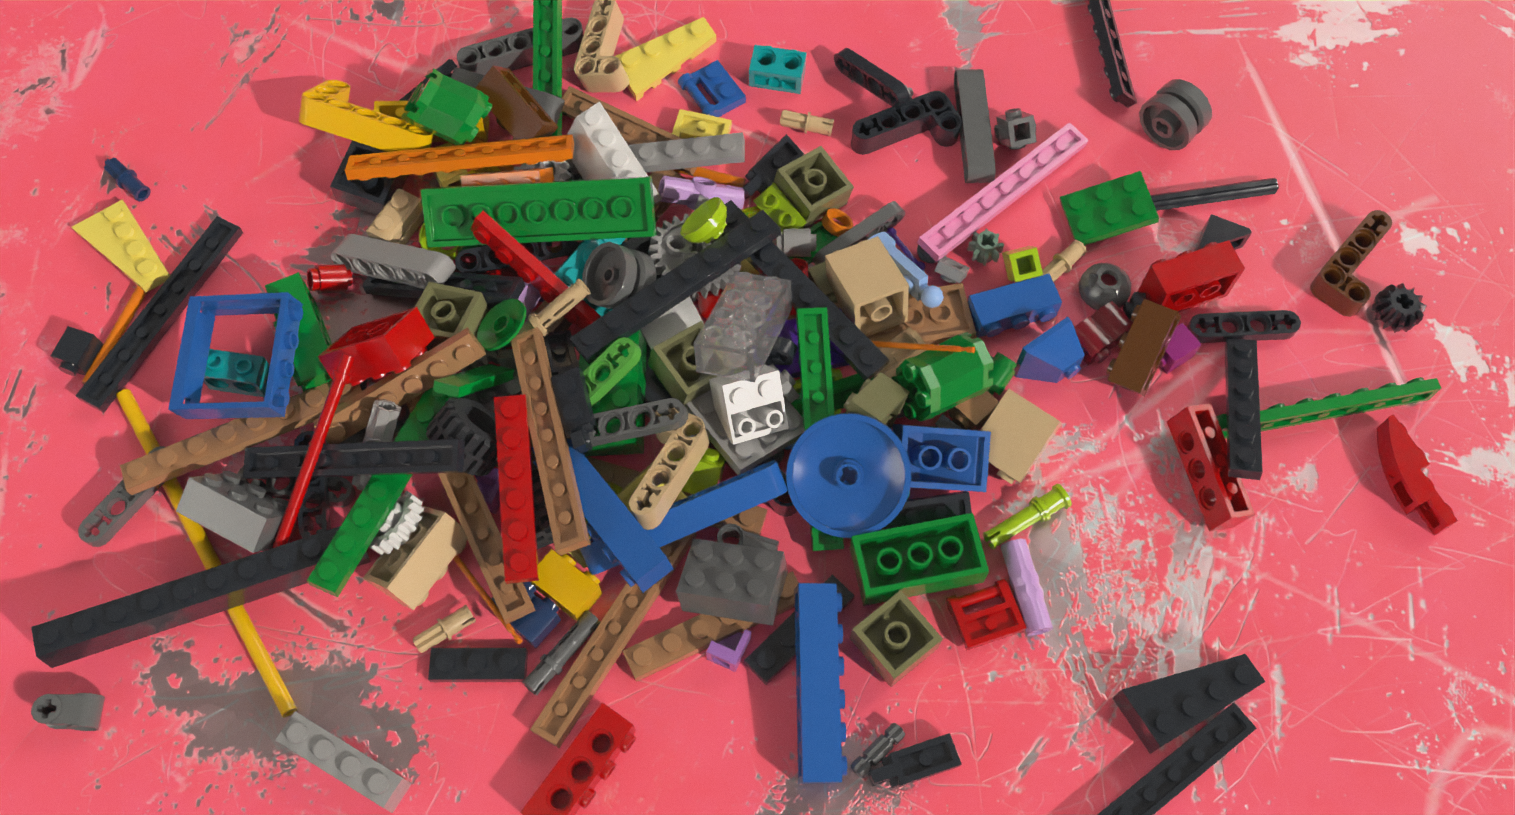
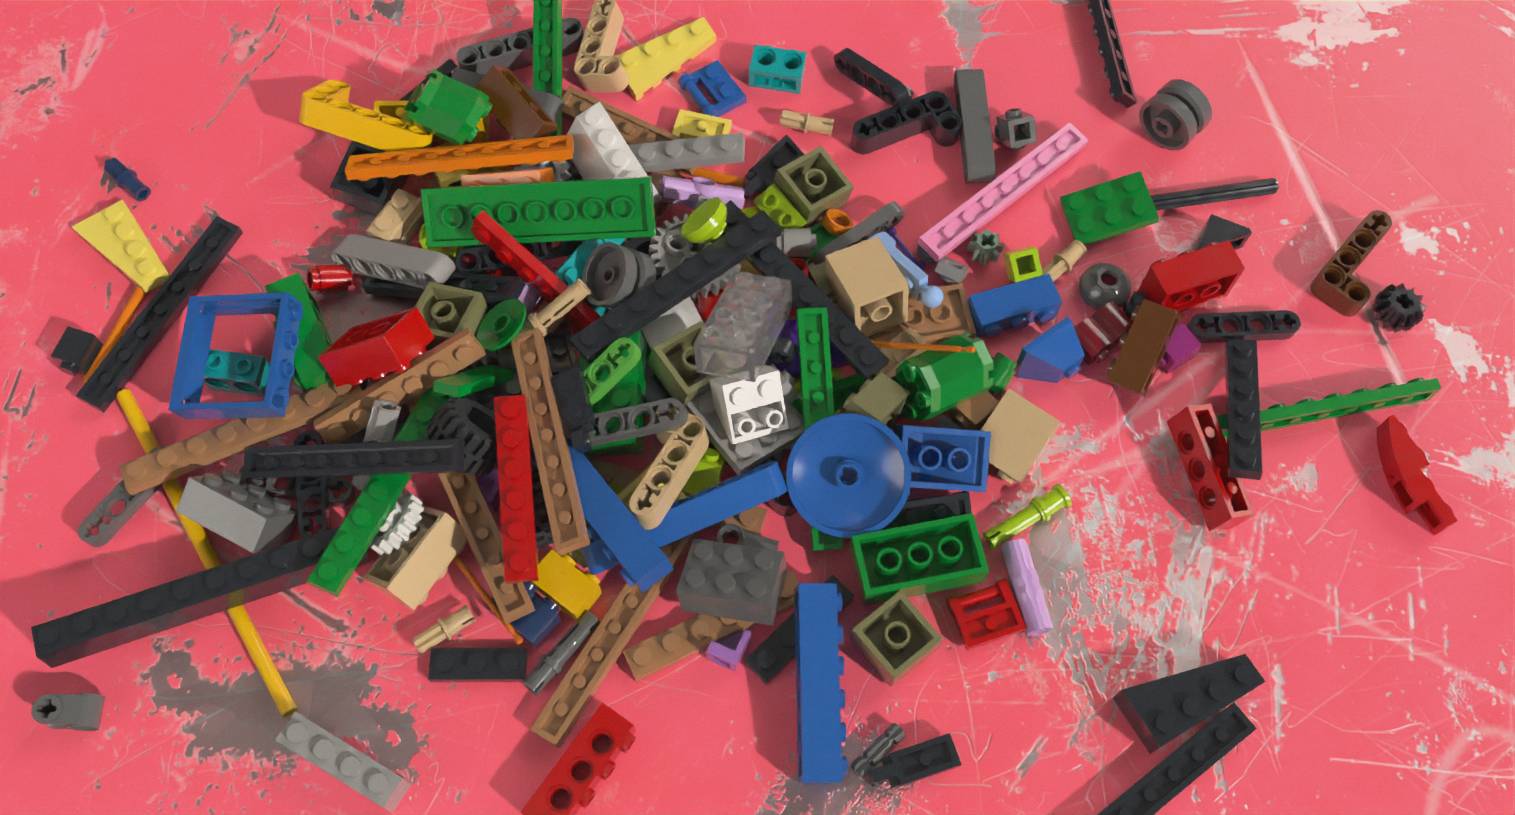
(340, 376): red bar -> none

